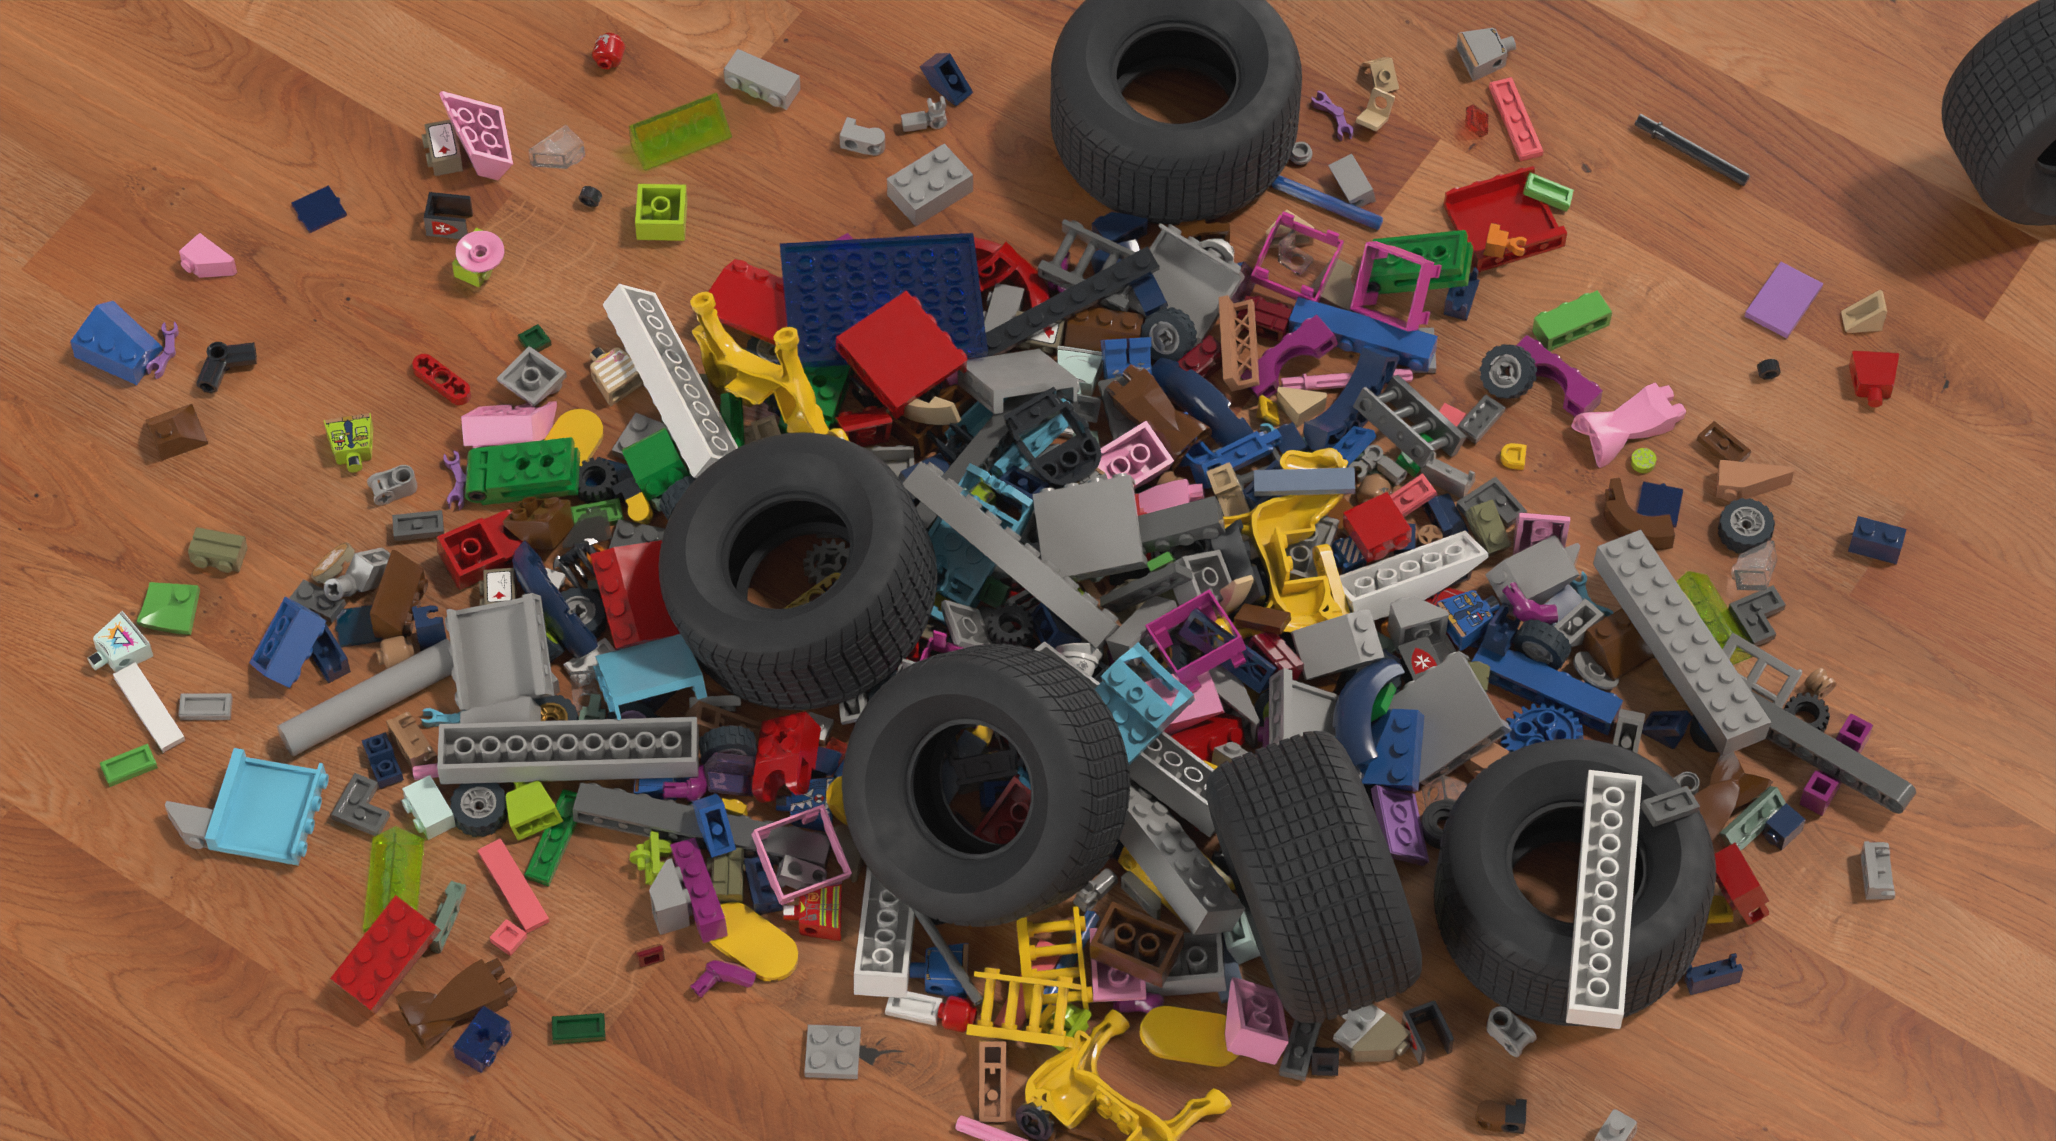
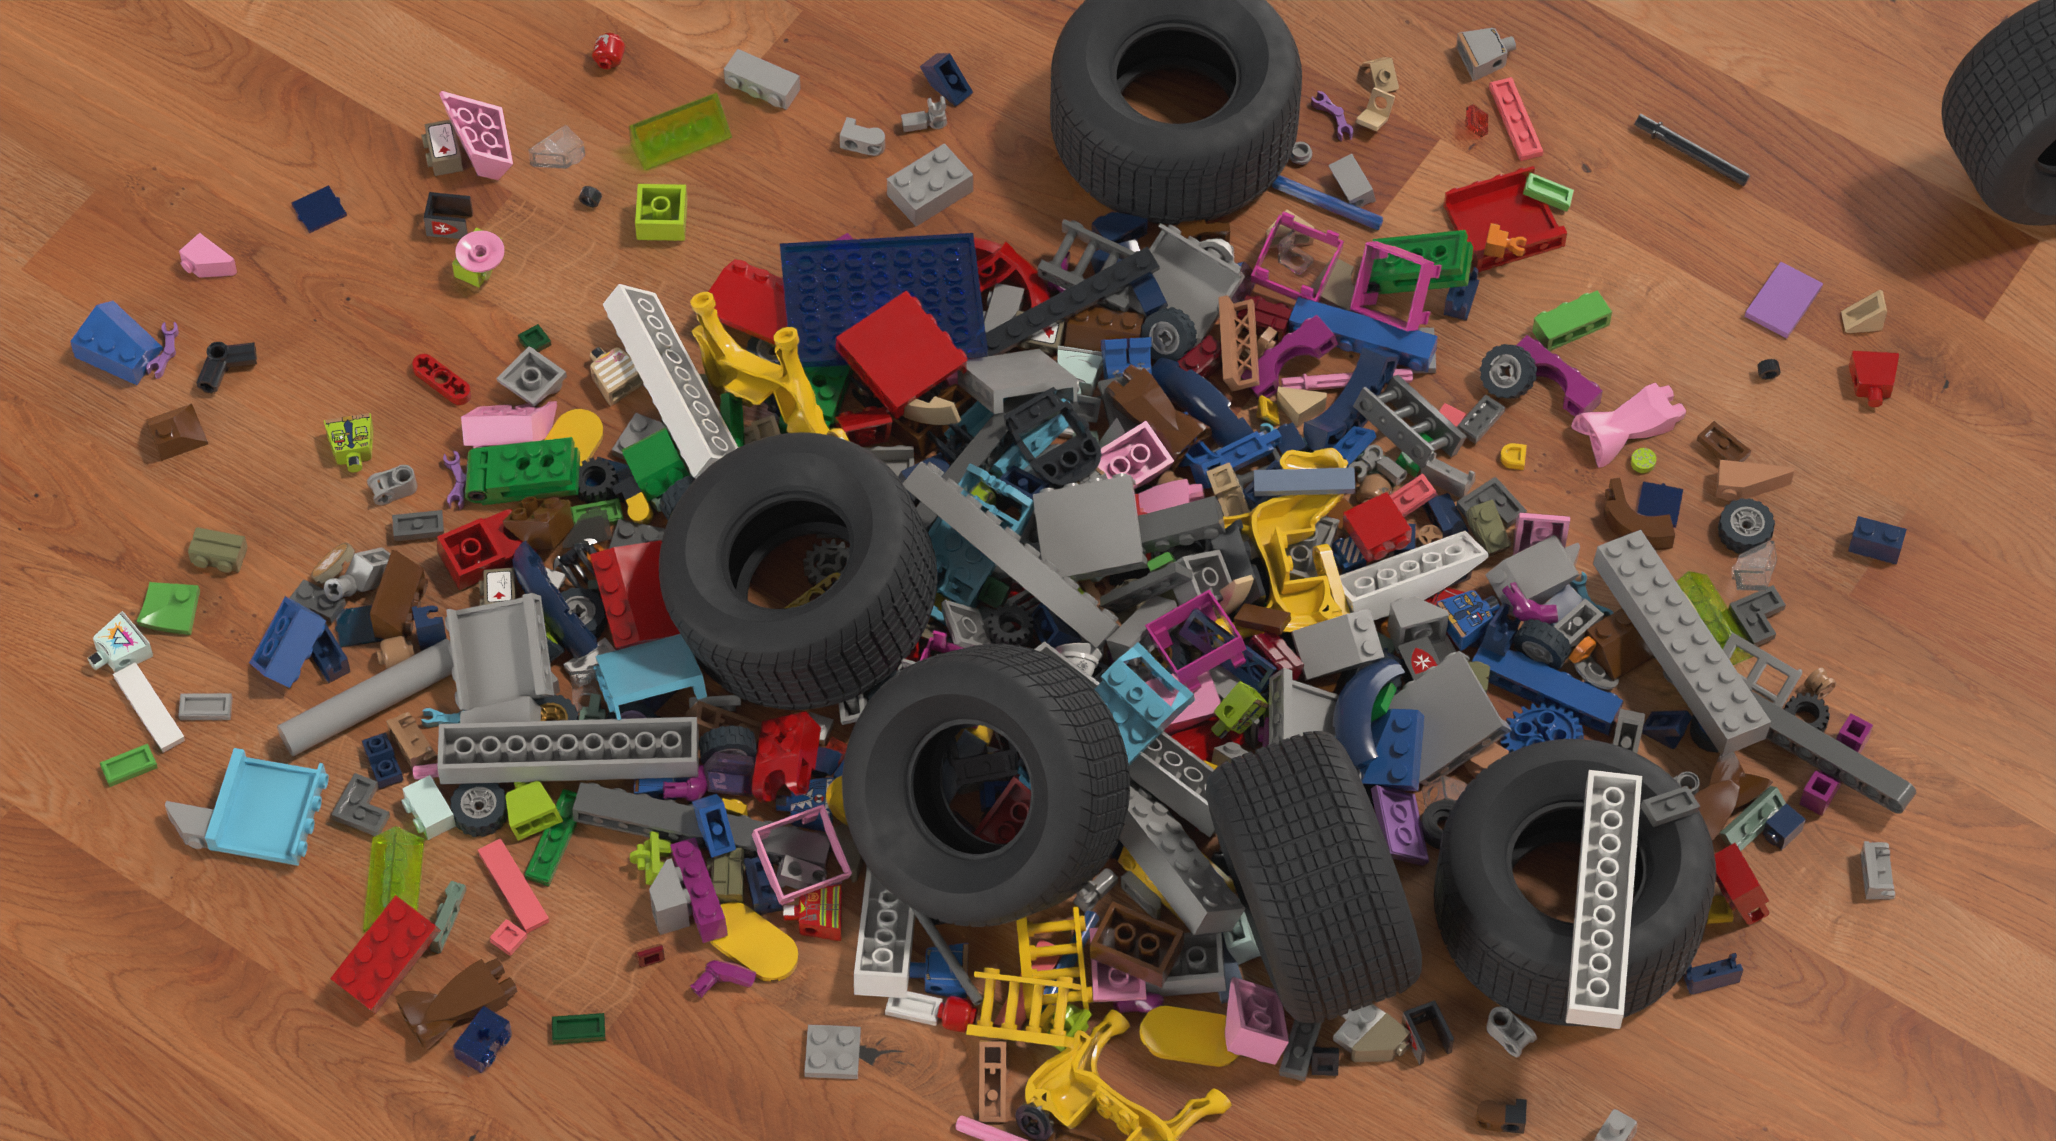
(1112, 433): none -> white sticker
(1239, 710): none -> lime torso
(1264, 343): none -> medium nougat bracket
(1583, 650): none -> orange tile

